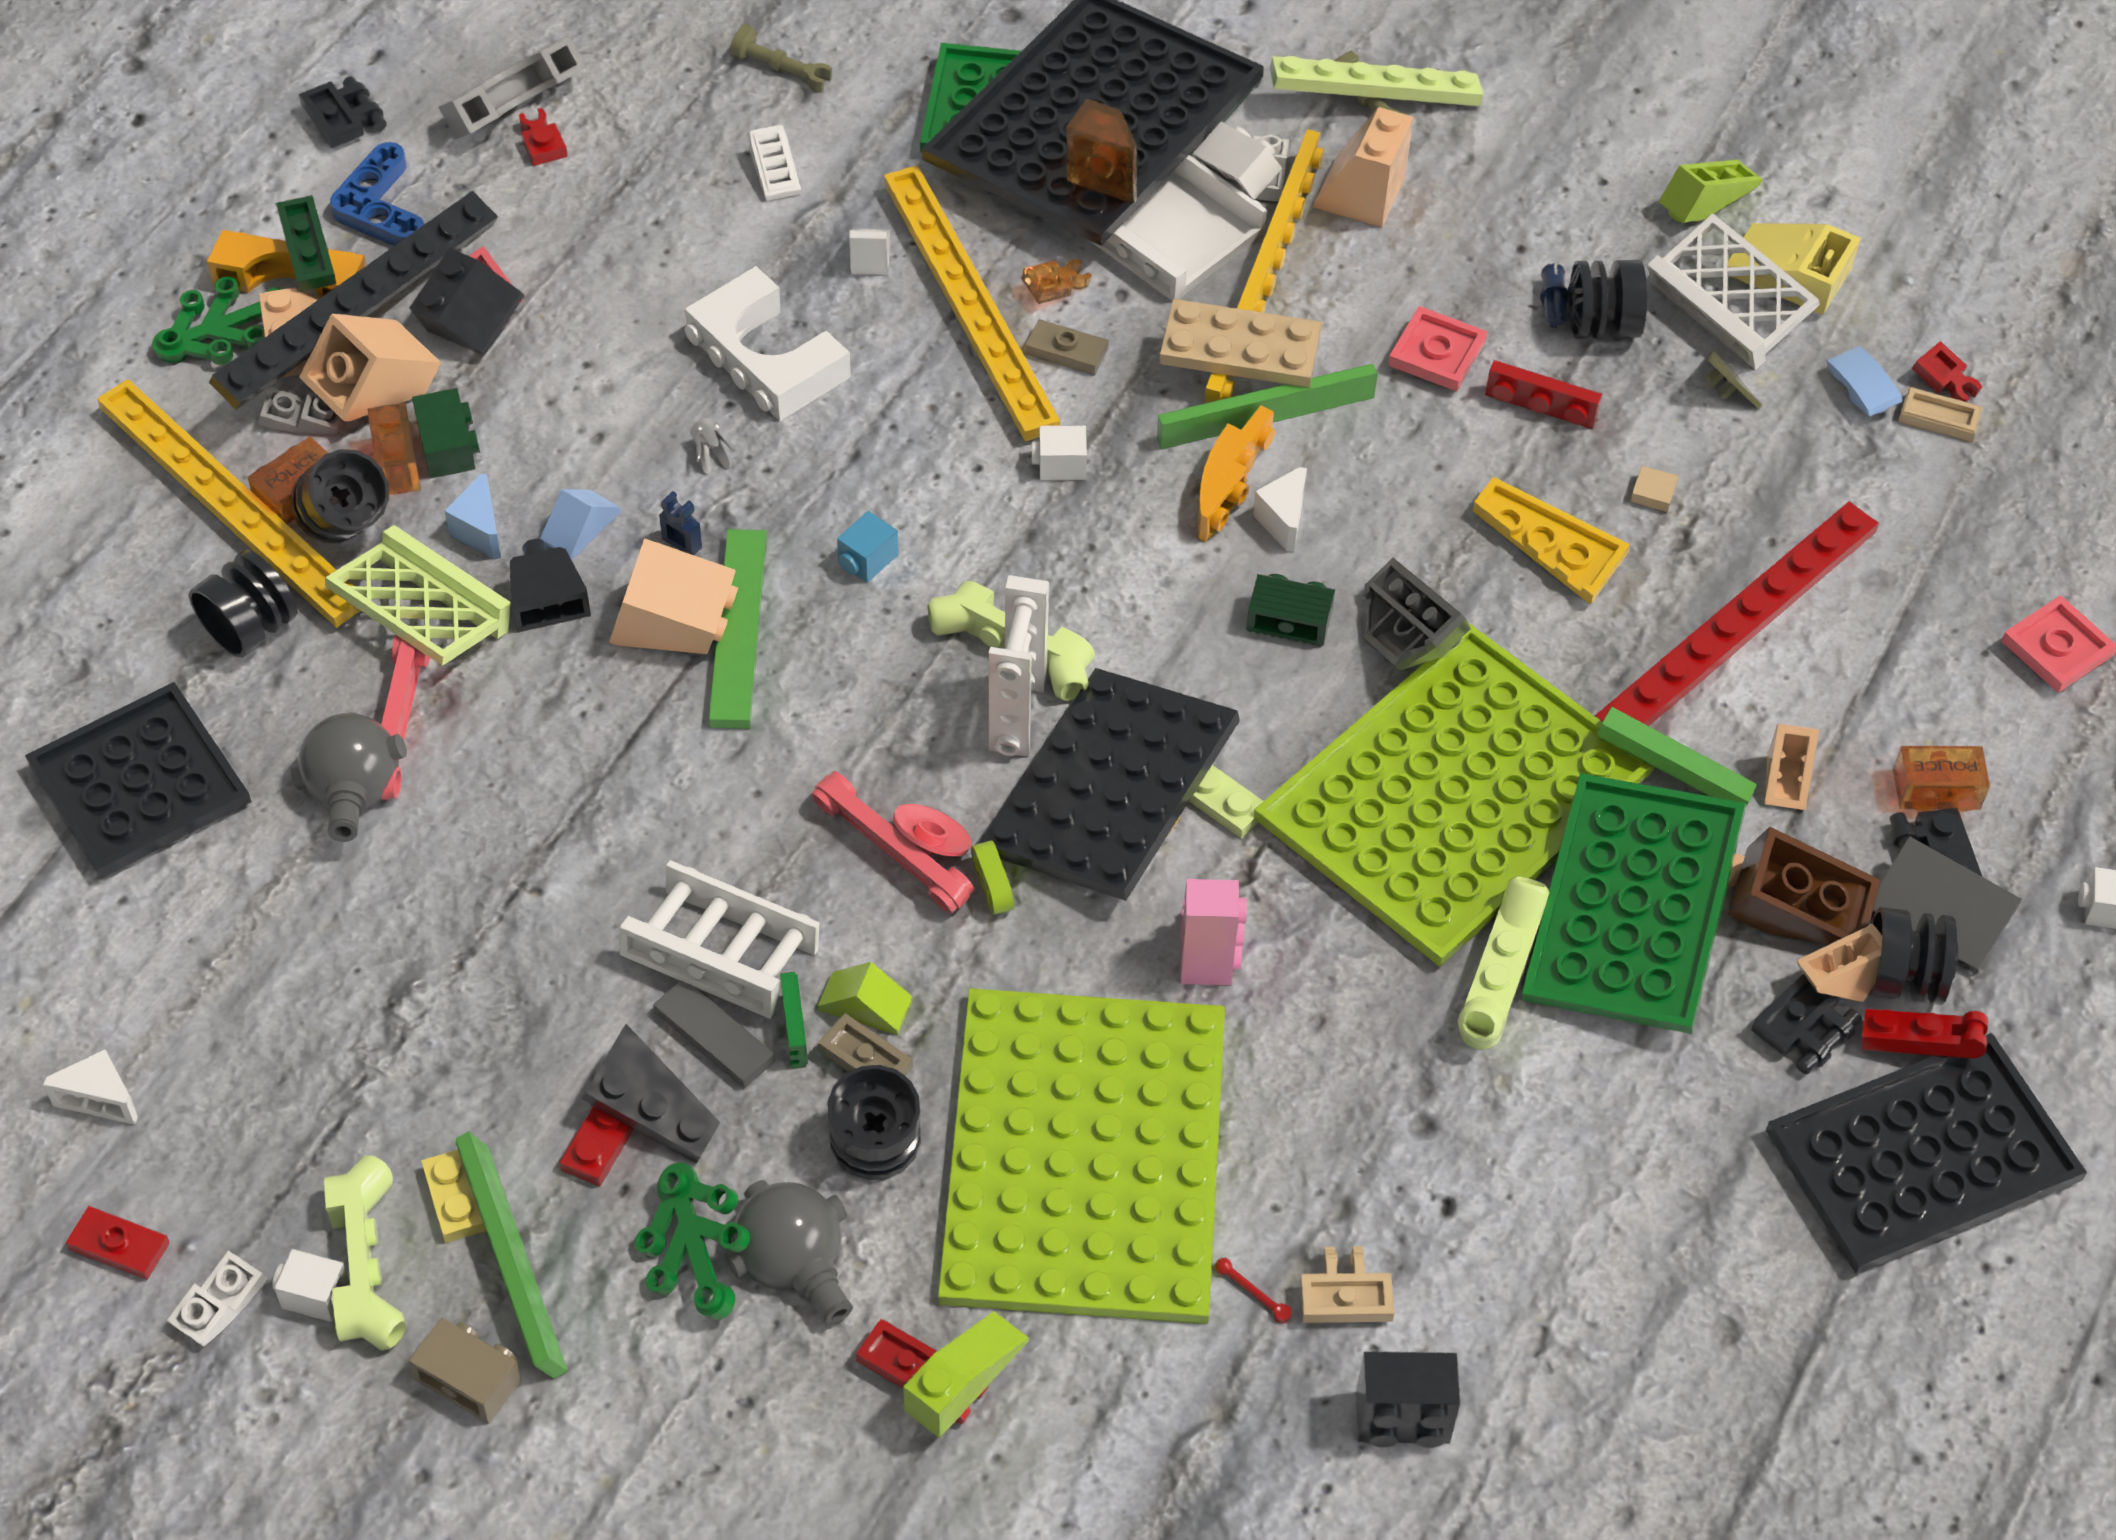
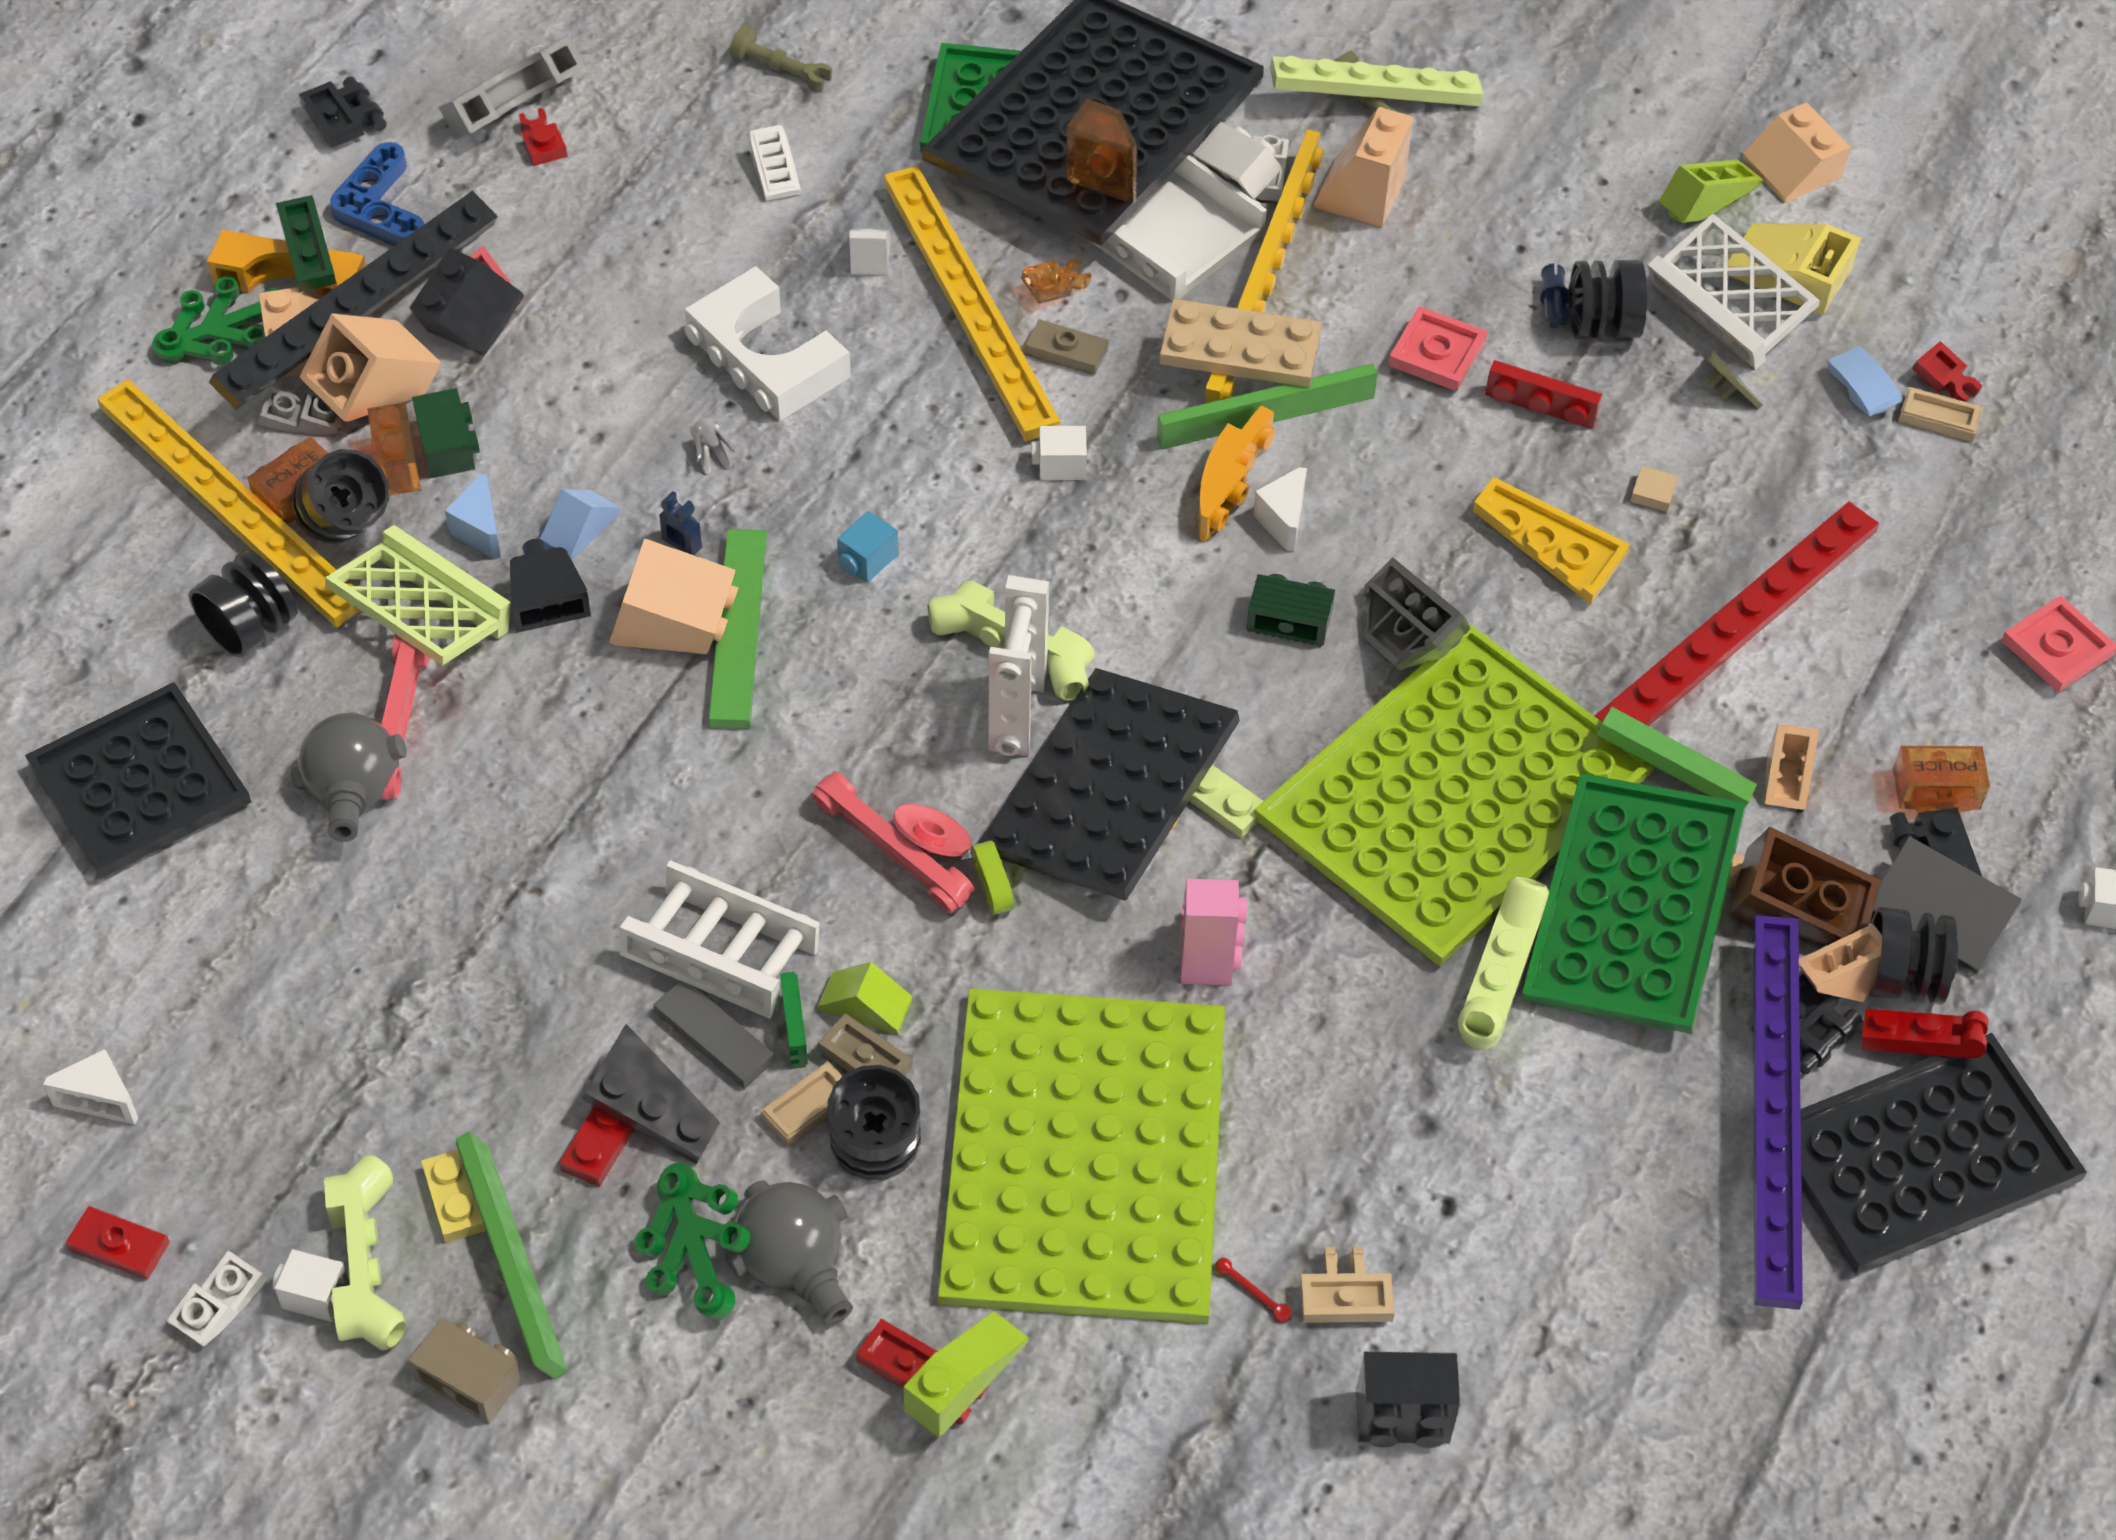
(802, 1105): none -> tan tile
(1777, 1114): none -> dark purple plate
(1797, 153): none -> light nougat slope

